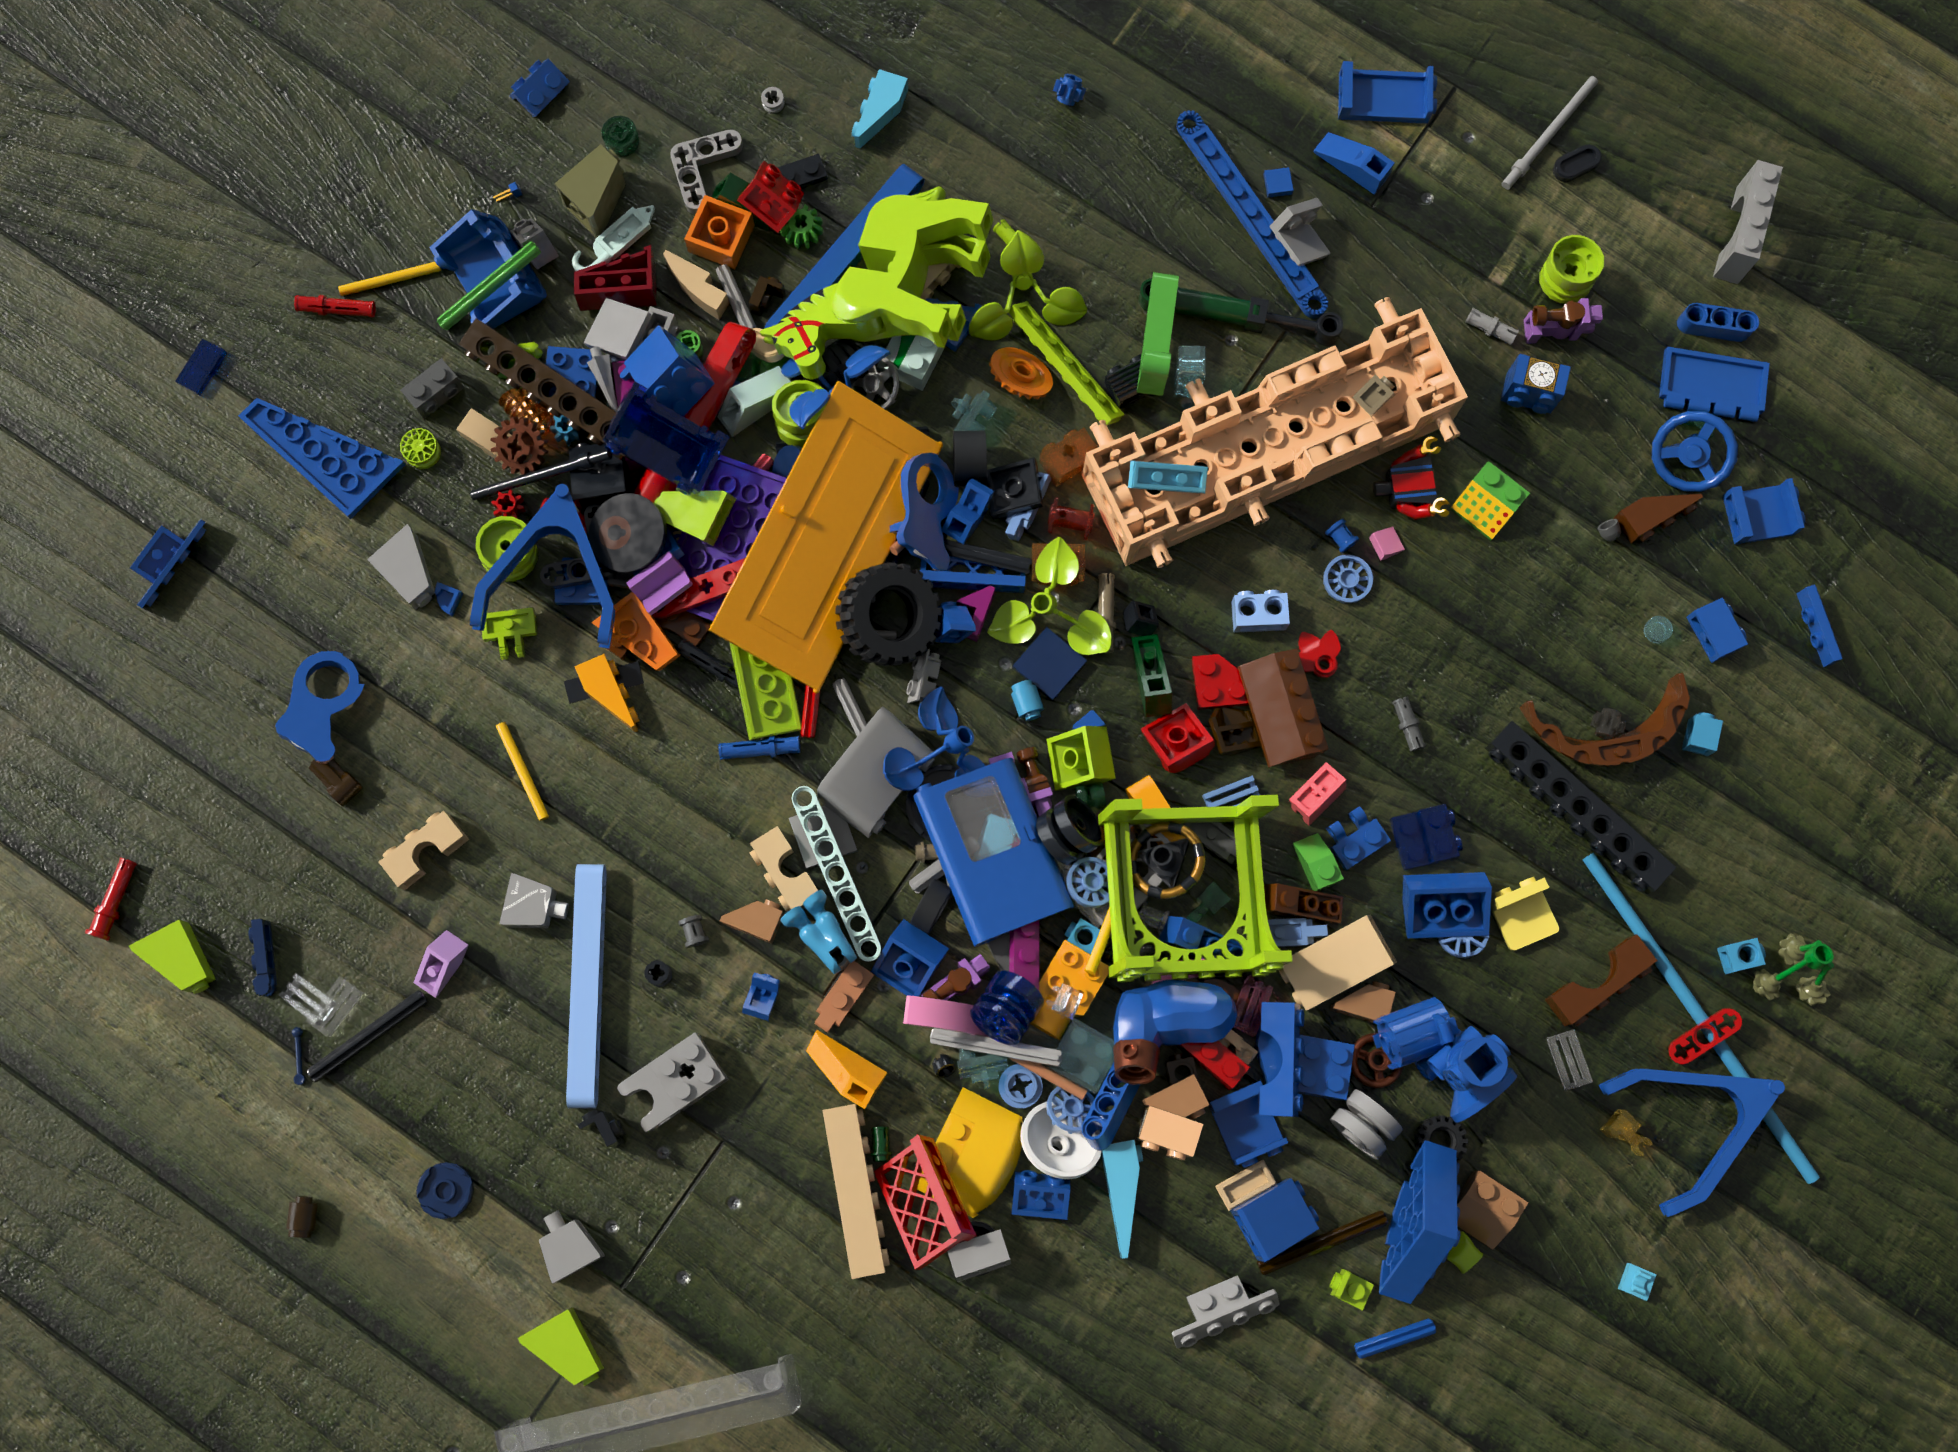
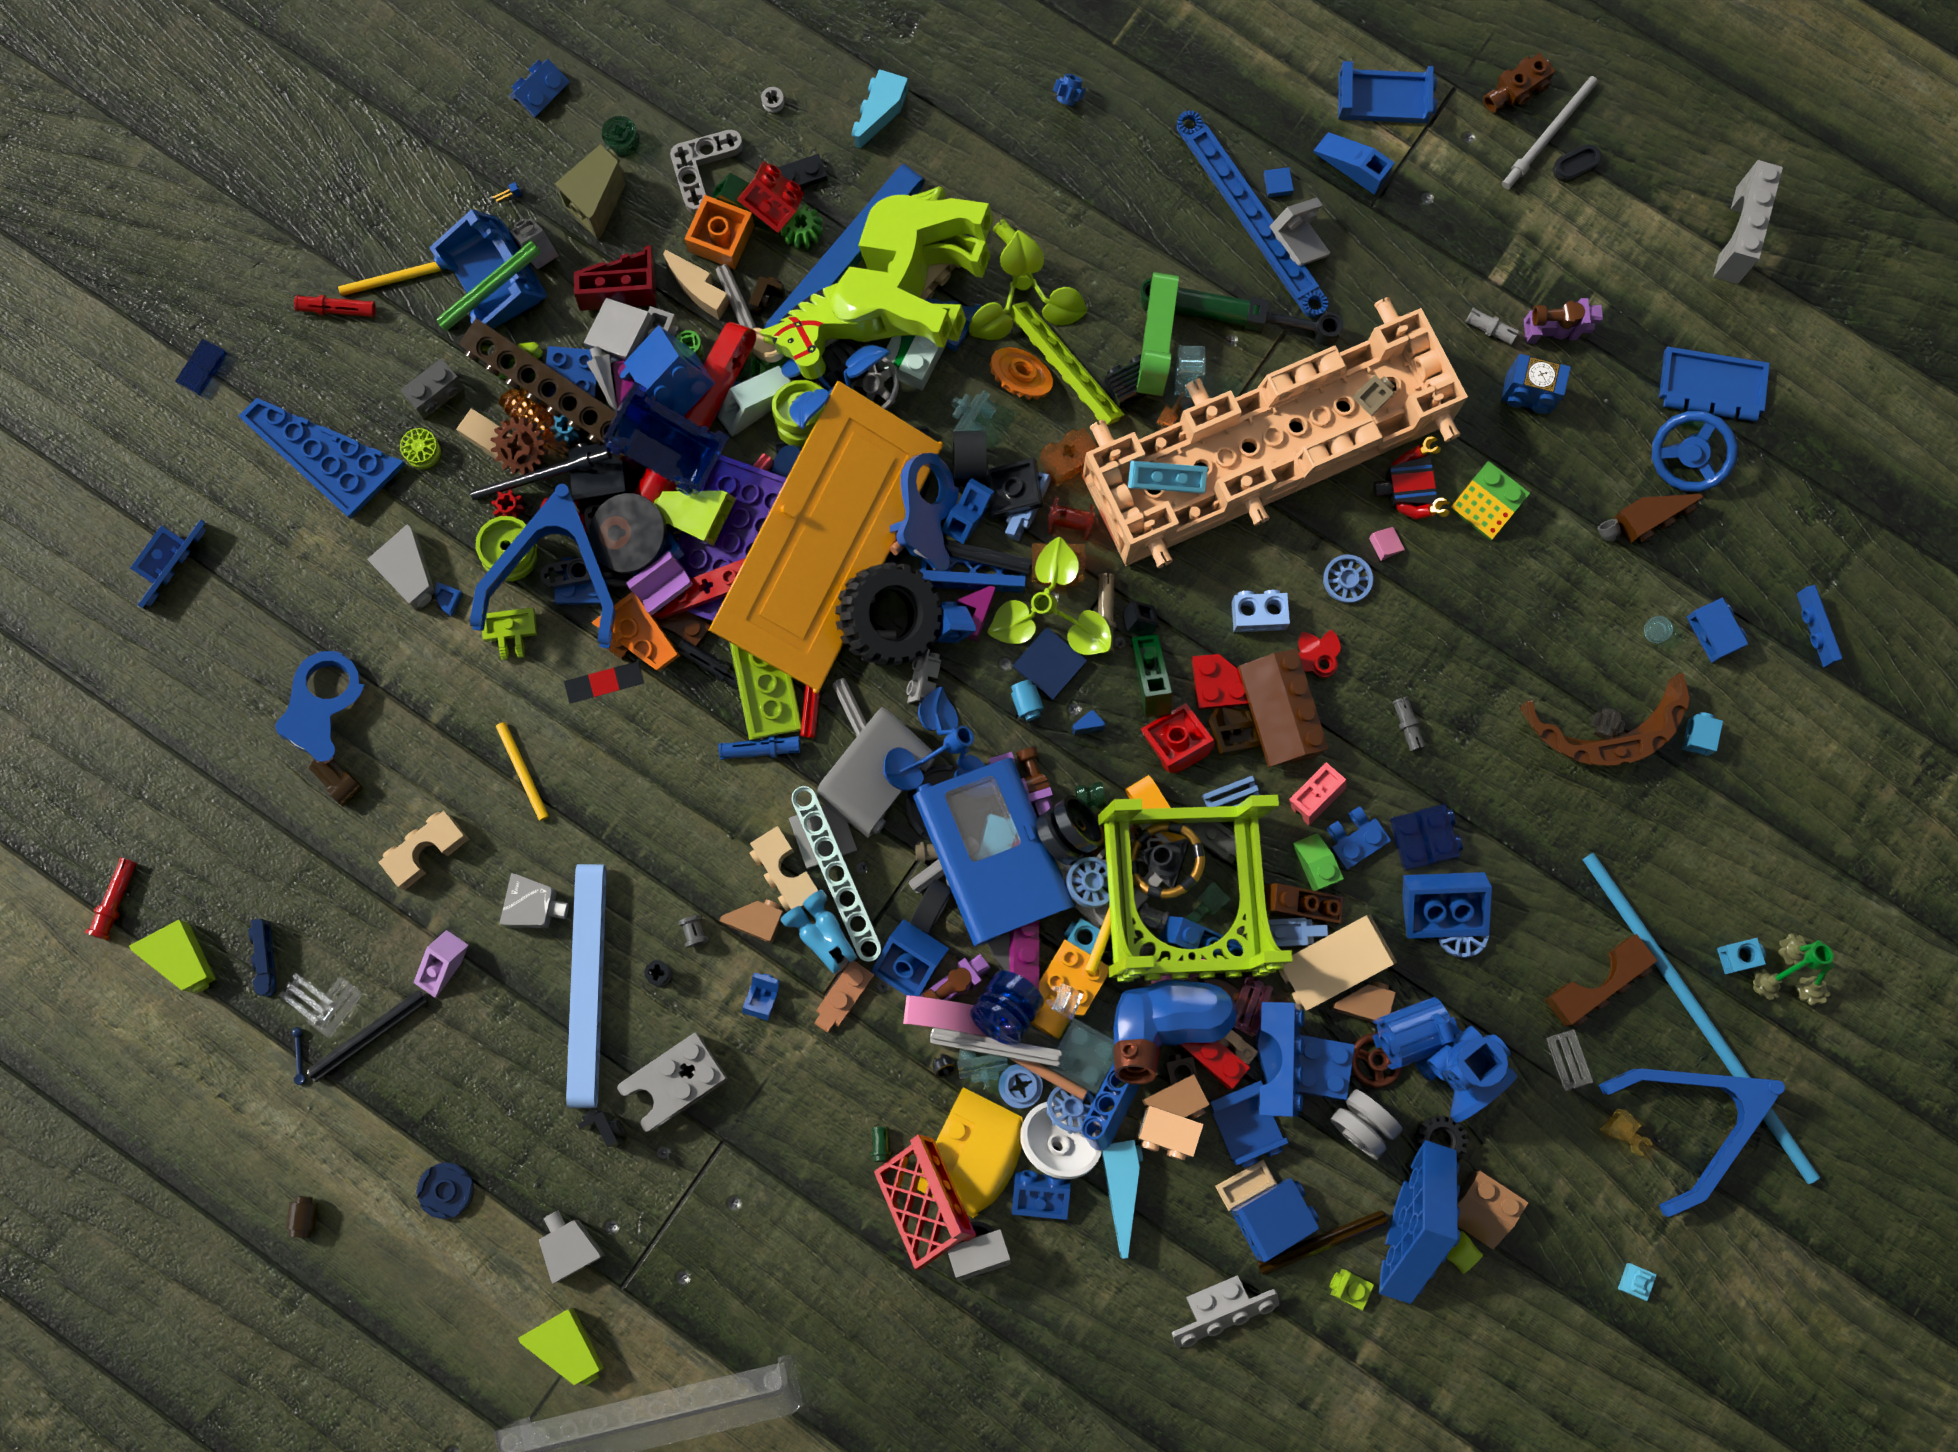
(602, 686): light orange slope -> none
(619, 236): light aqua plate -> none
(846, 1070): light orange slope -> none
(854, 1191): tan brick -> none
(1080, 757): lime slope -> none
(1170, 414): none -> clear orange plate
(1342, 535): blue bush -> none
(1395, 1338): blue axle -> none
(1524, 914): light yellow bracket -> none
(1532, 74): none -> reddish brown brick
(1571, 269): lime wheel -> none
(1656, 866): black brick -> none
(1727, 1031): red beam -> none
(1729, 318): blue beam -> none
(1764, 512): blue panel -> none

